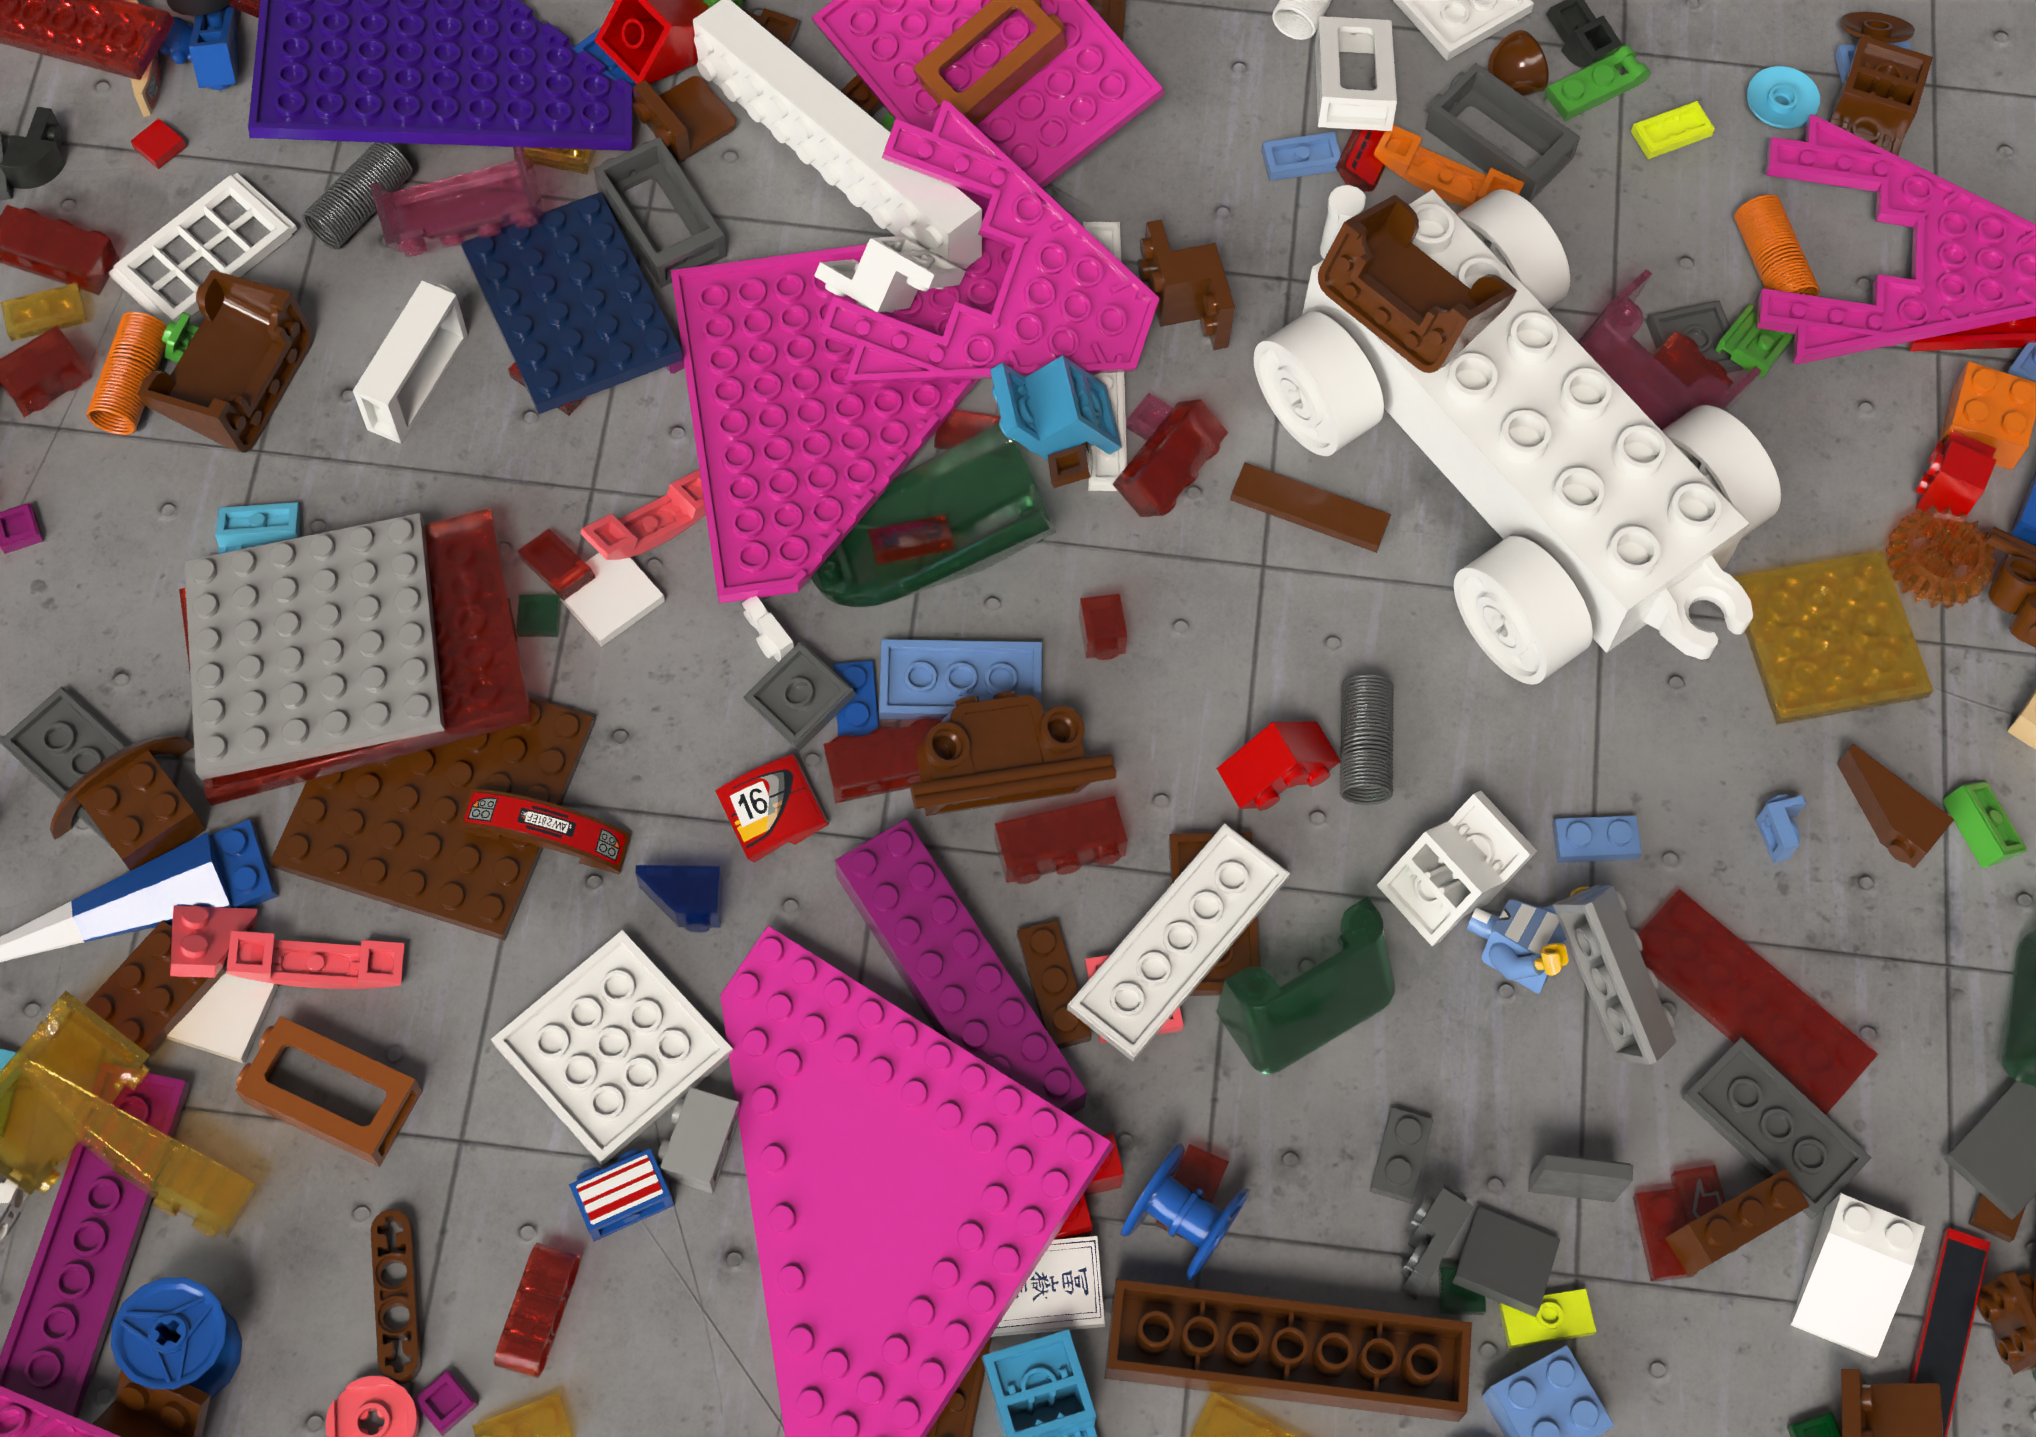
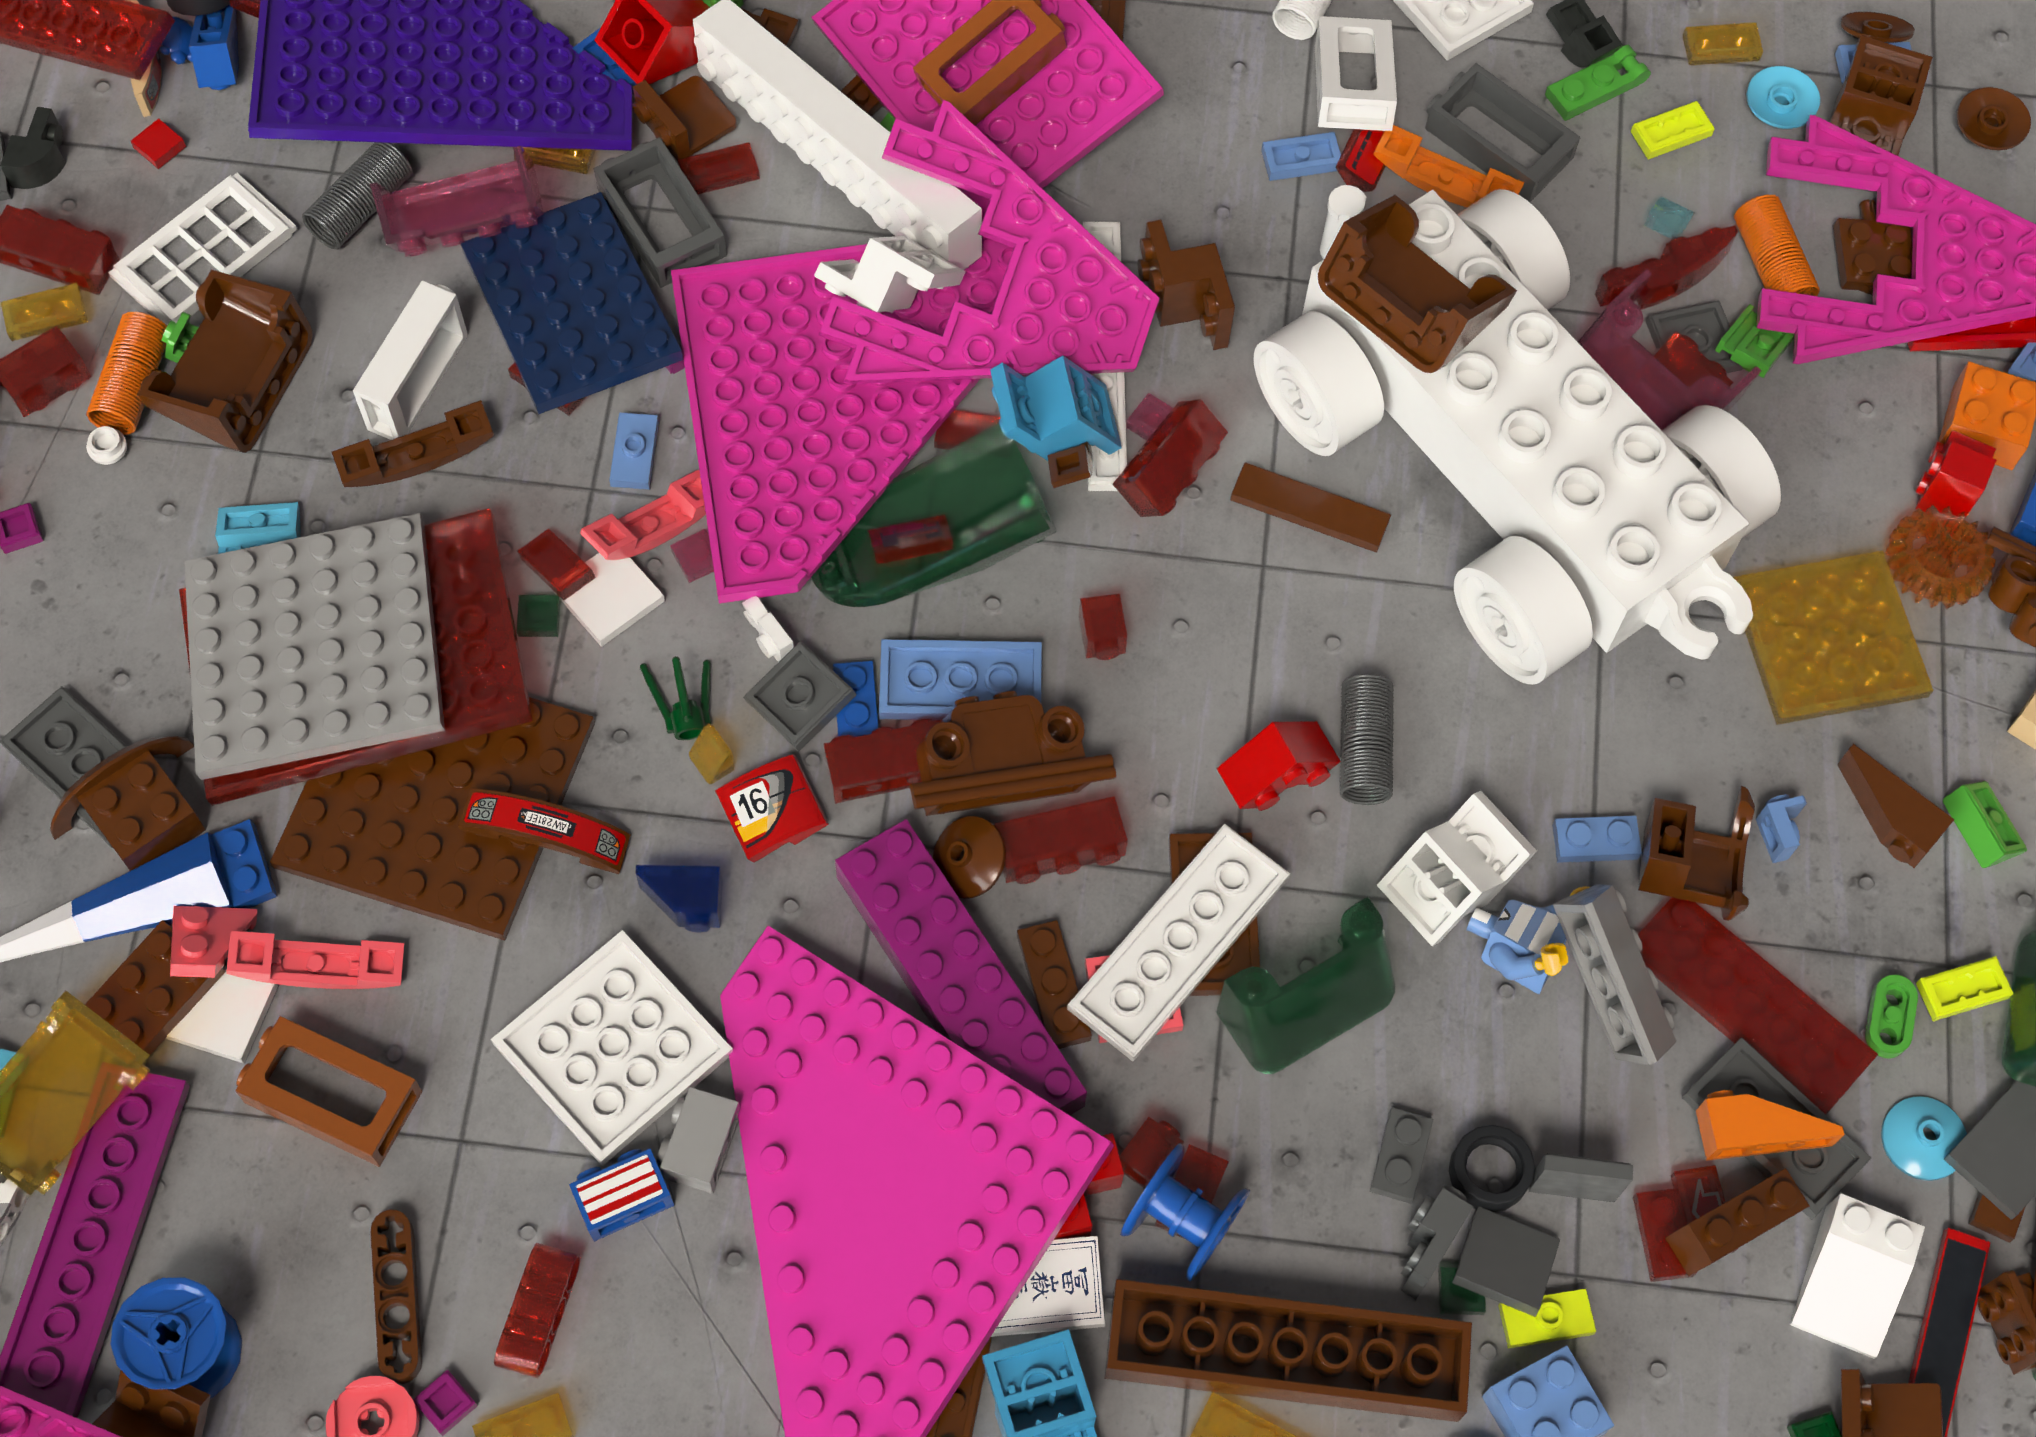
(106, 445): none -> white plate
(145, 1156): clear yellow slope -> none
(415, 452): none -> reddish brown slope
(634, 451): none -> medium blue plate
(686, 718): none -> dark green plant
(694, 555): none -> clear pink plate
(711, 755): none -> clear yellow slope
(720, 168): none -> clear red tile
(982, 857): none -> reddish brown dish
(1149, 1150): none -> clear red brick
(1510, 1143): none -> black tyre
(1520, 63): reddish brown helmet -> none
(1668, 218): none -> clear light blue slope
(1679, 268): none -> clear red slope
(1693, 862): none -> reddish brown piece
(1722, 43): none -> clear yellow plate
(1754, 1126): none -> orange slope
(1871, 249): none -> reddish brown plate
(1891, 1019): none -> bright green plate
(1907, 1145): none -> medium azure dish
(1964, 988): none -> neon yellow plate
(1993, 118): none -> reddish brown dish

